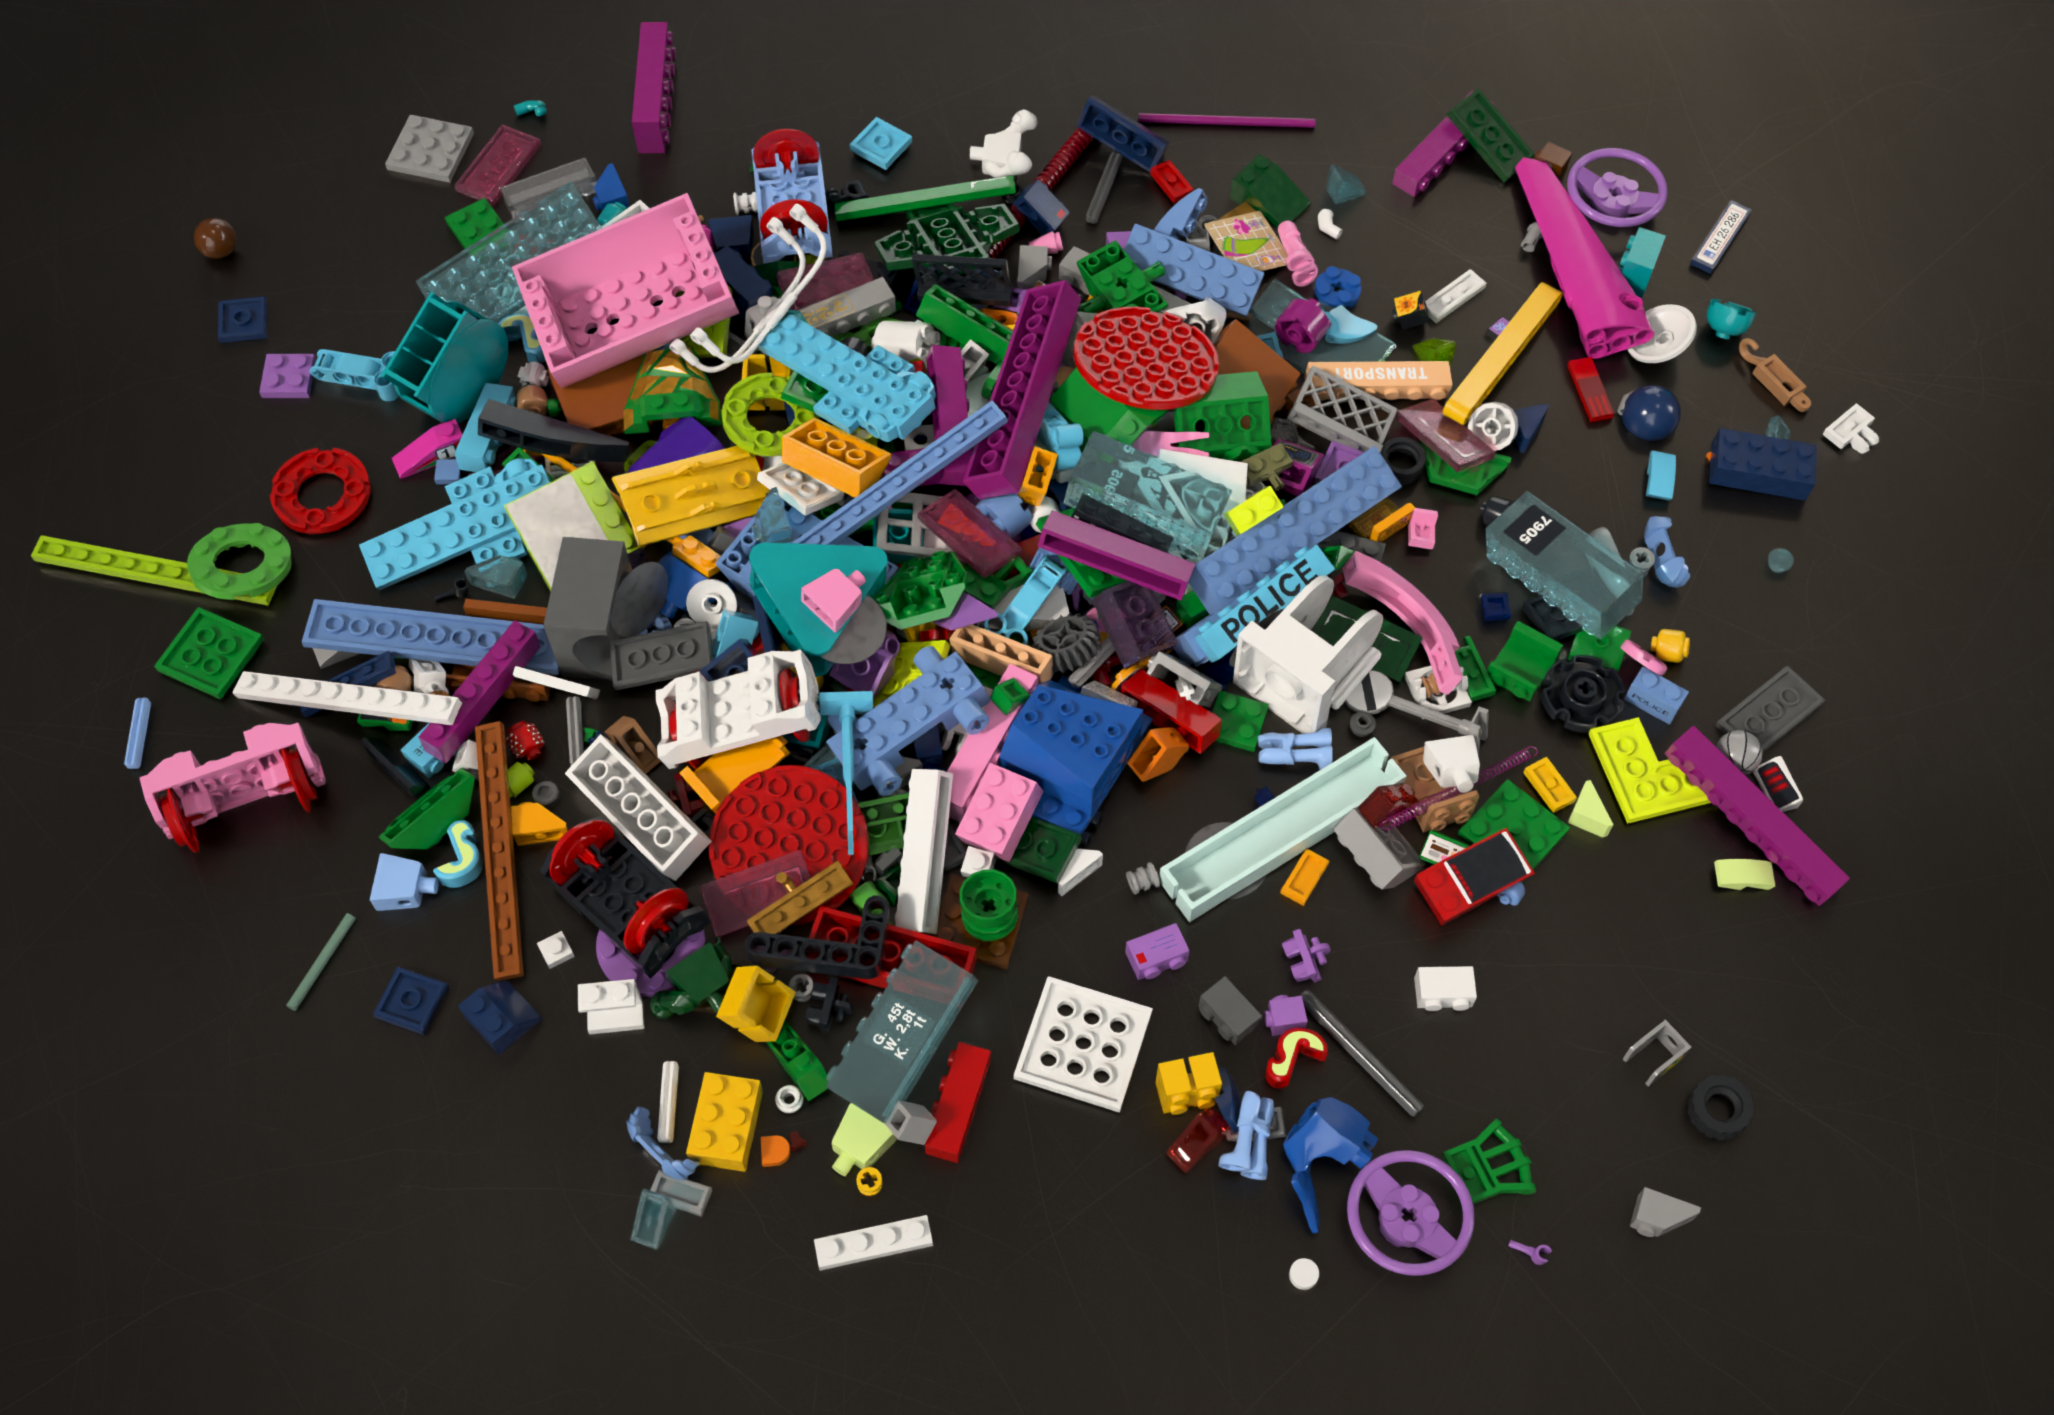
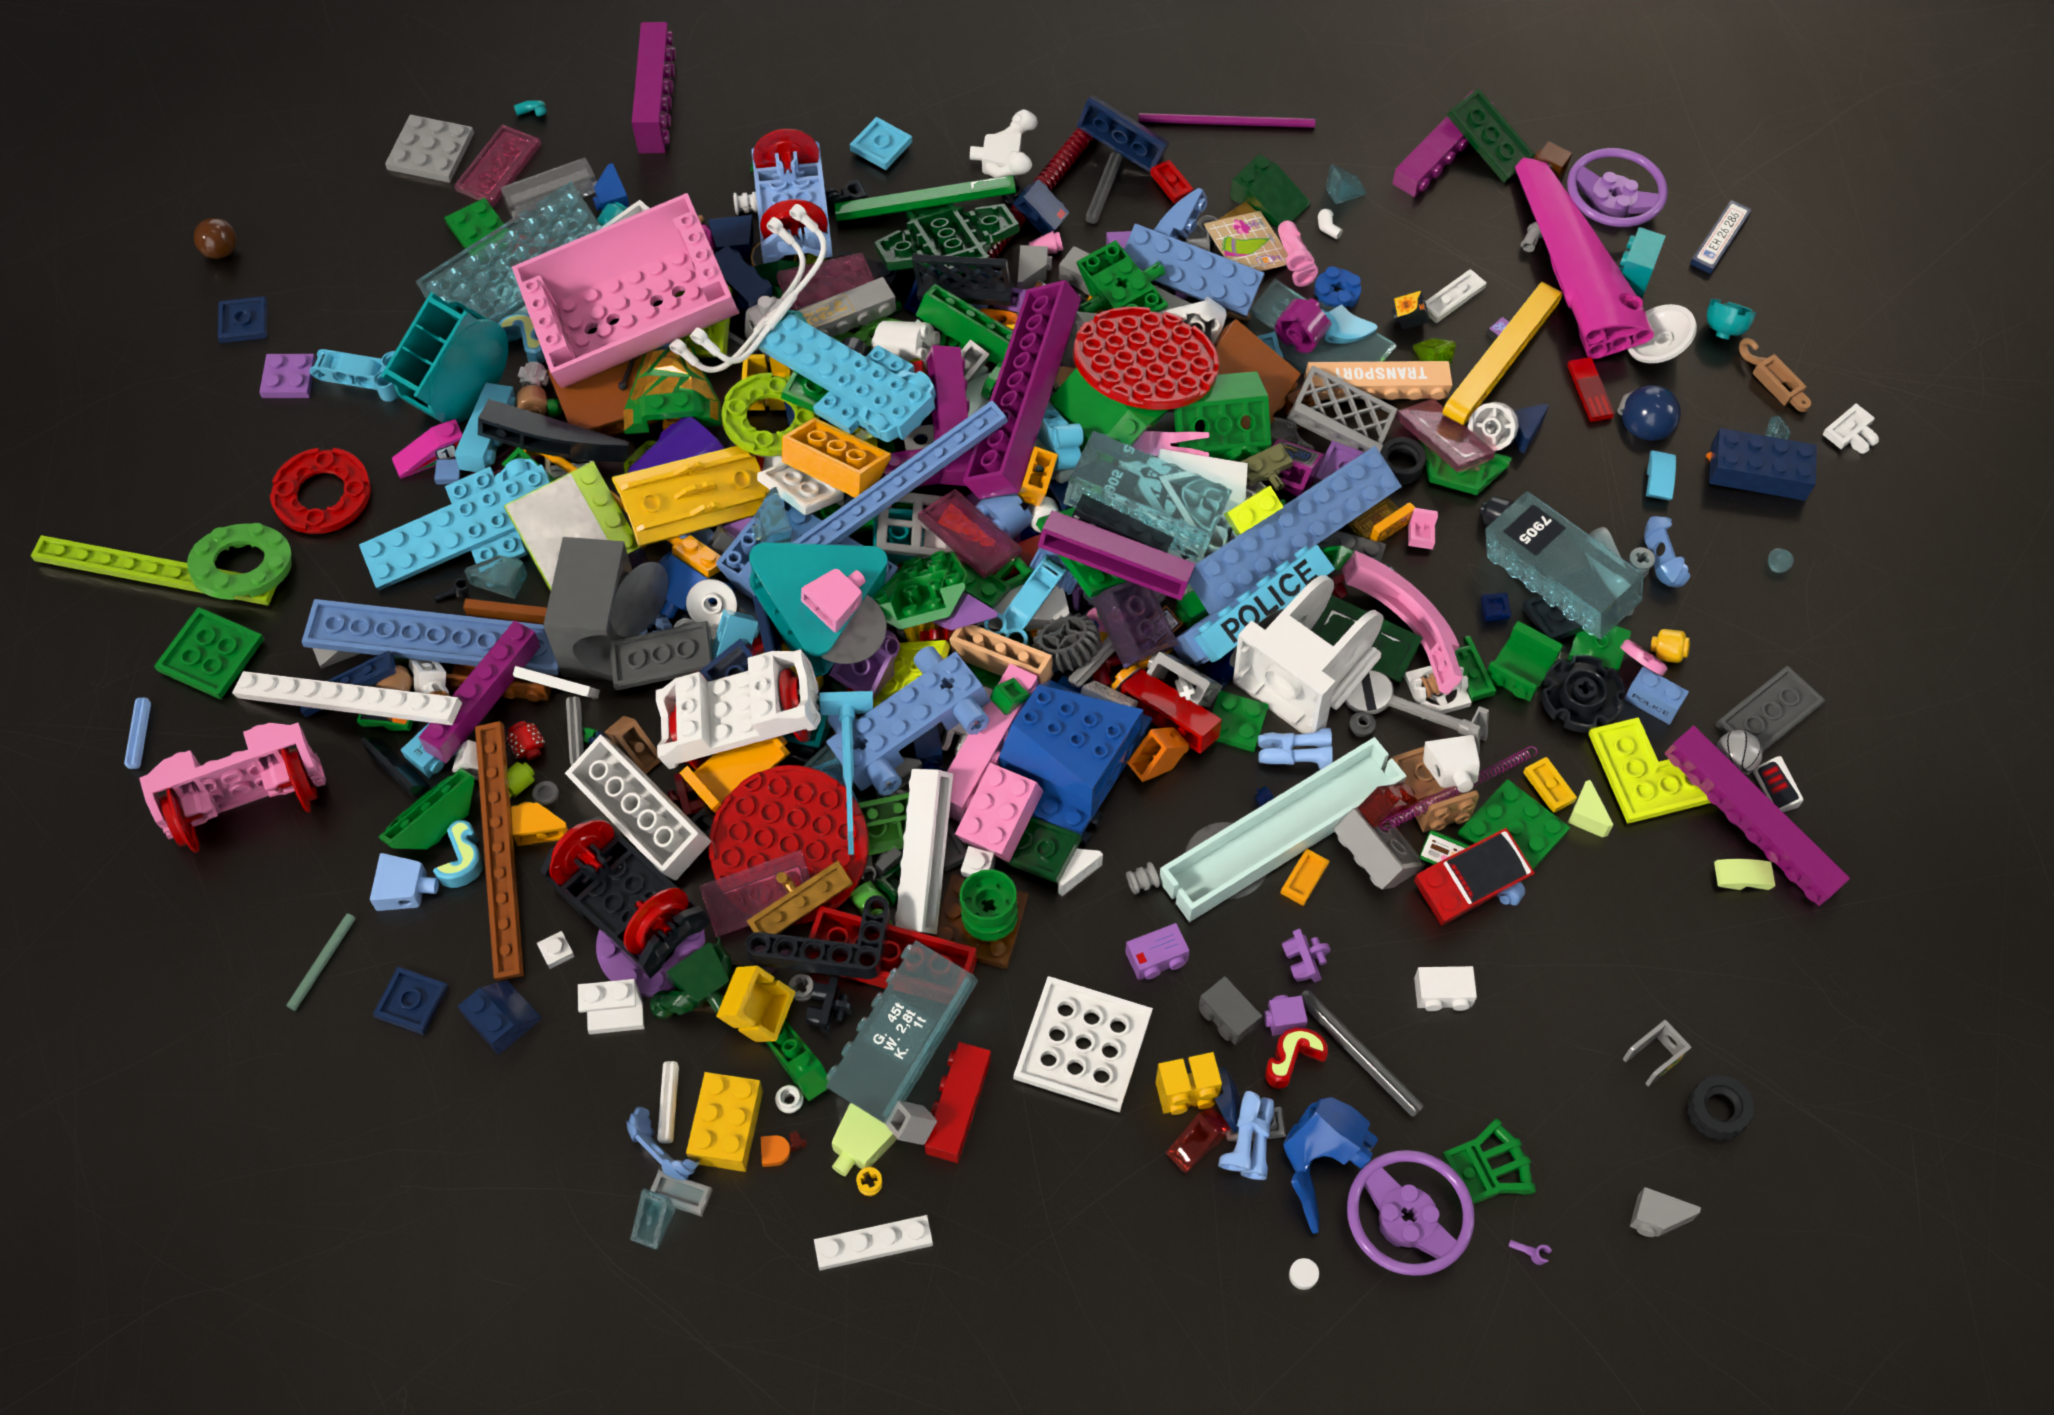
(623, 384): none -> black hinge

